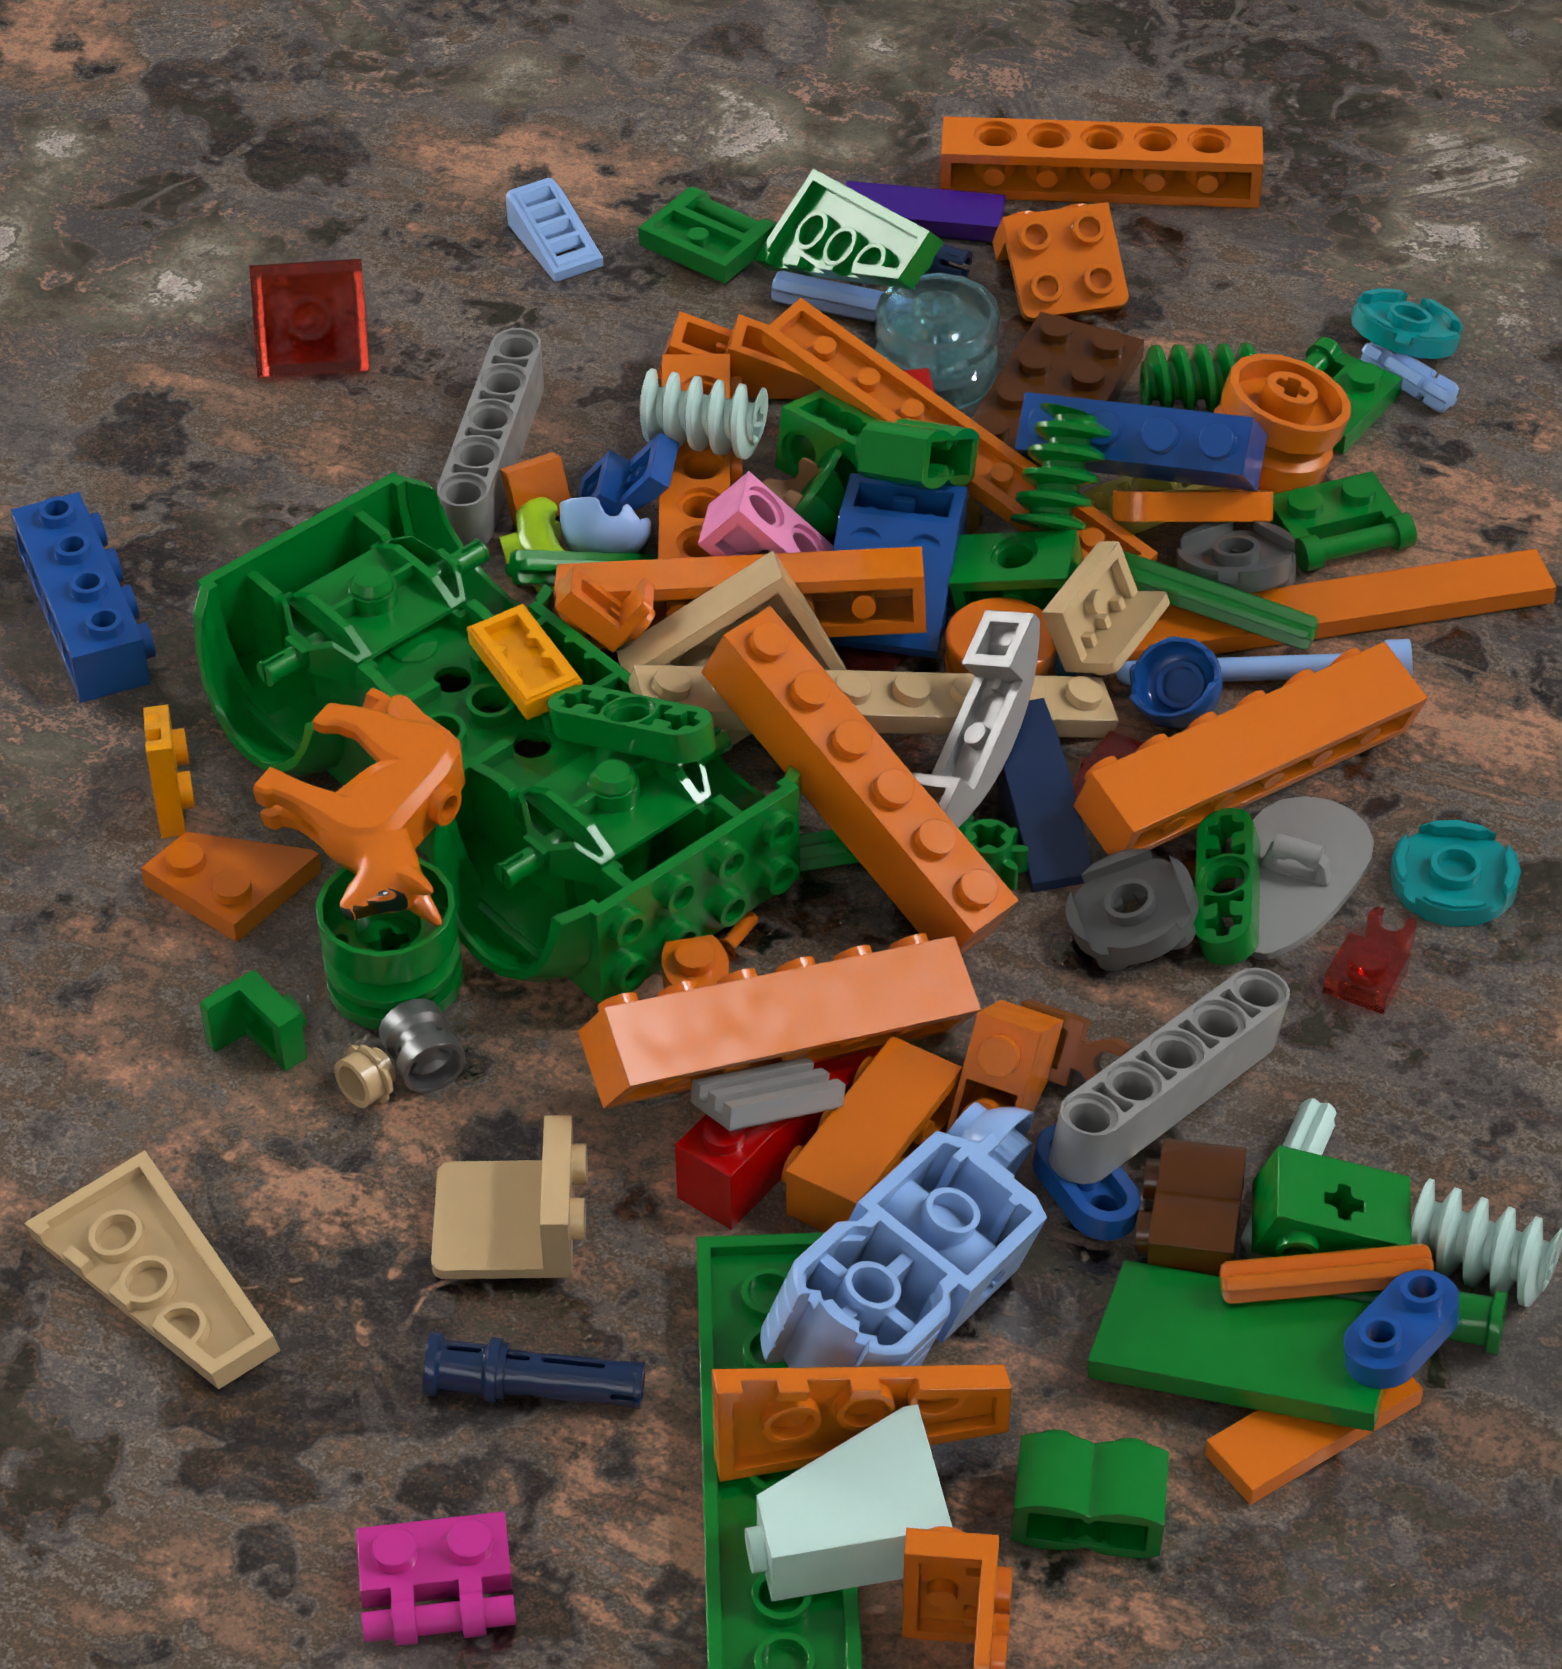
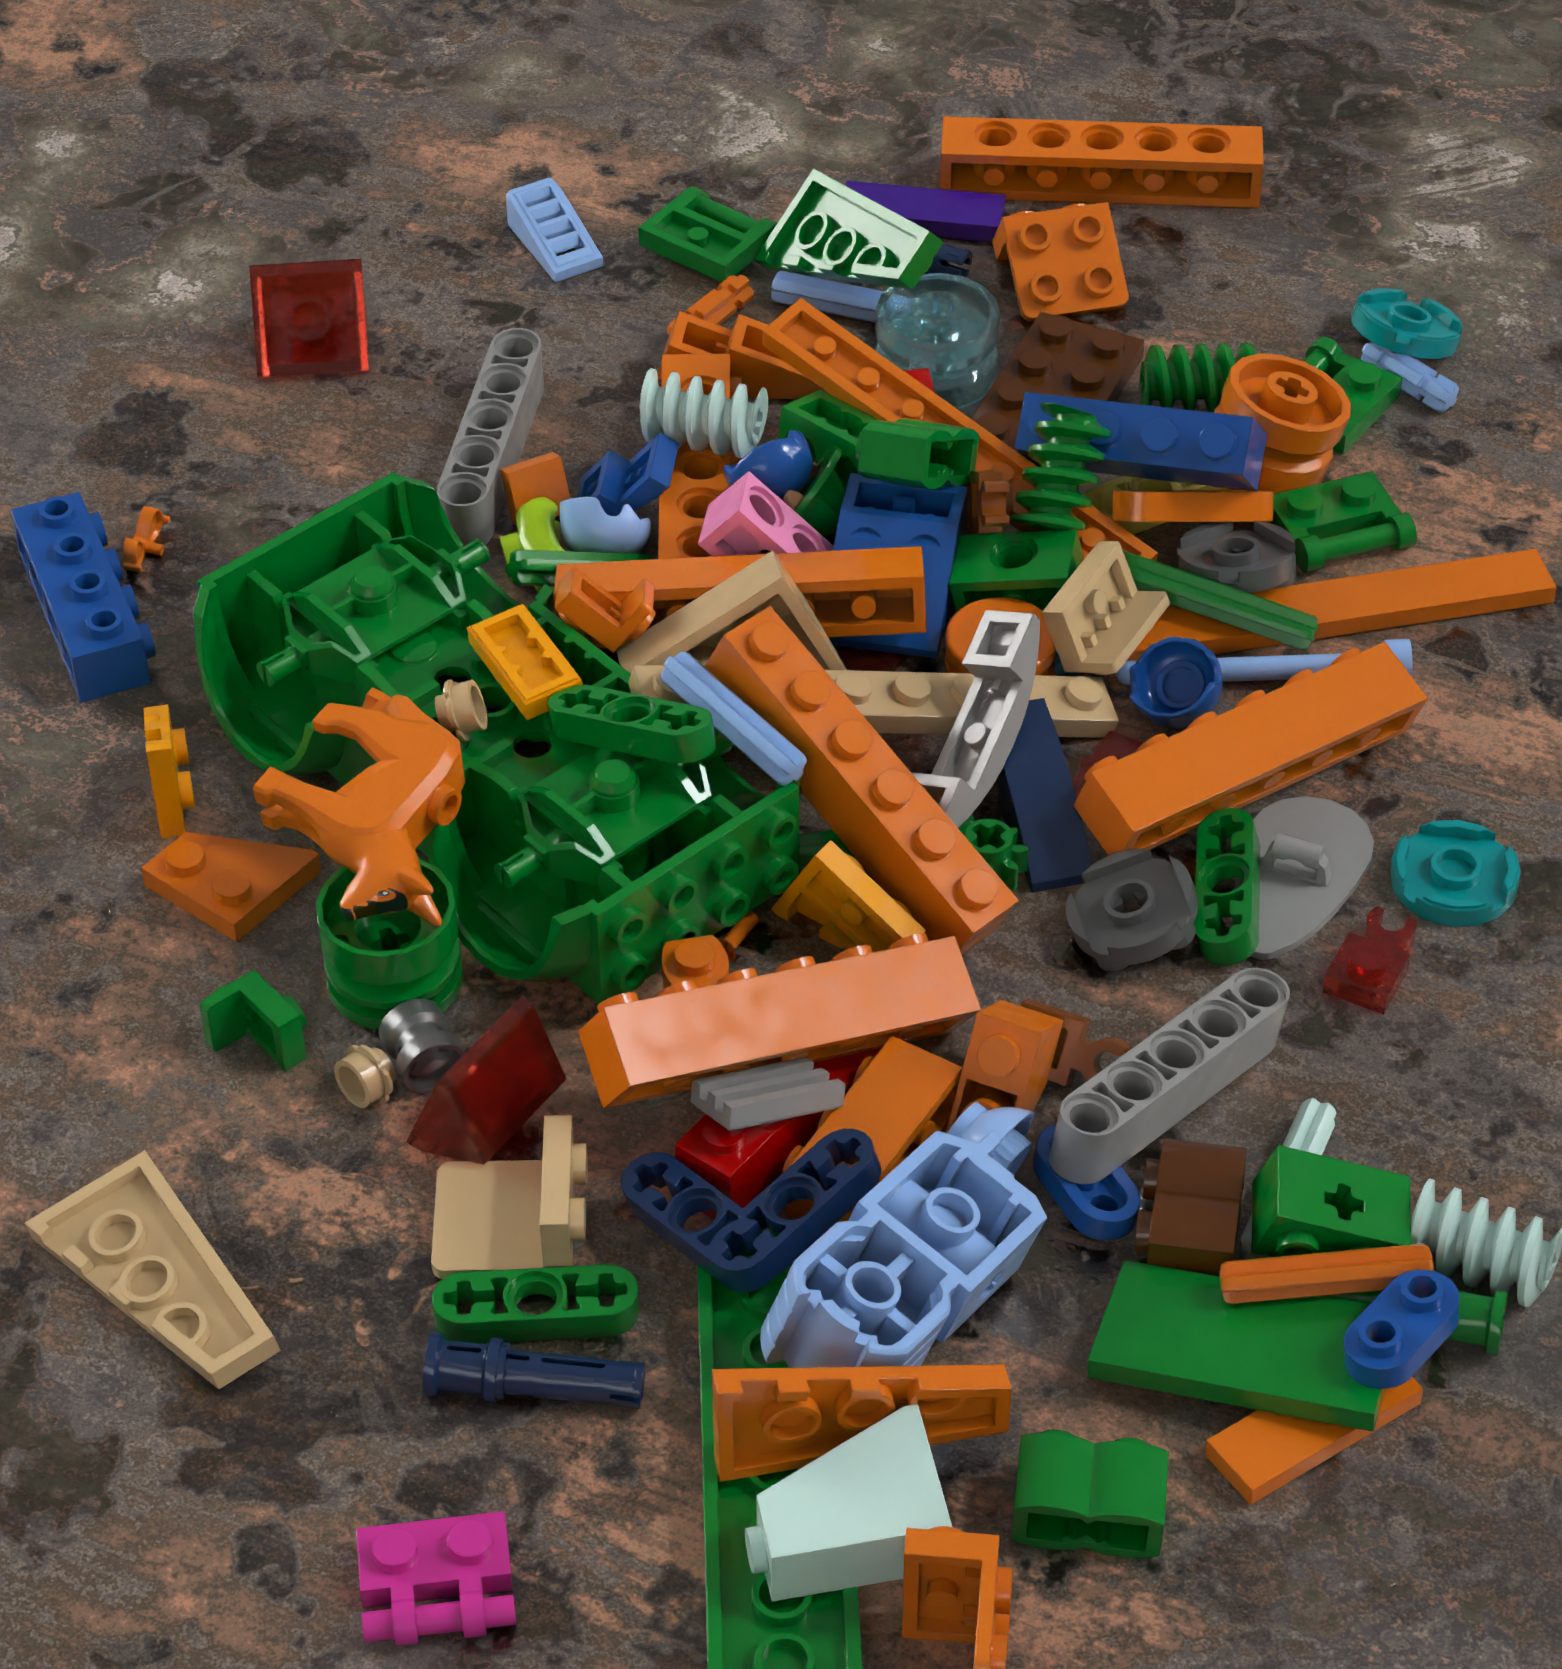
(147, 530): none -> orange piece
(461, 708): none -> tan plate
(490, 1089): none -> clear red slope
(558, 1323): none -> green beam
(721, 303): none -> orange axle
(734, 718): none -> light blue axle
(741, 1228): none -> dark blue beam
(777, 464): none -> blue hair
(846, 902): none -> light orange wing
(989, 501): none -> dark orange plate

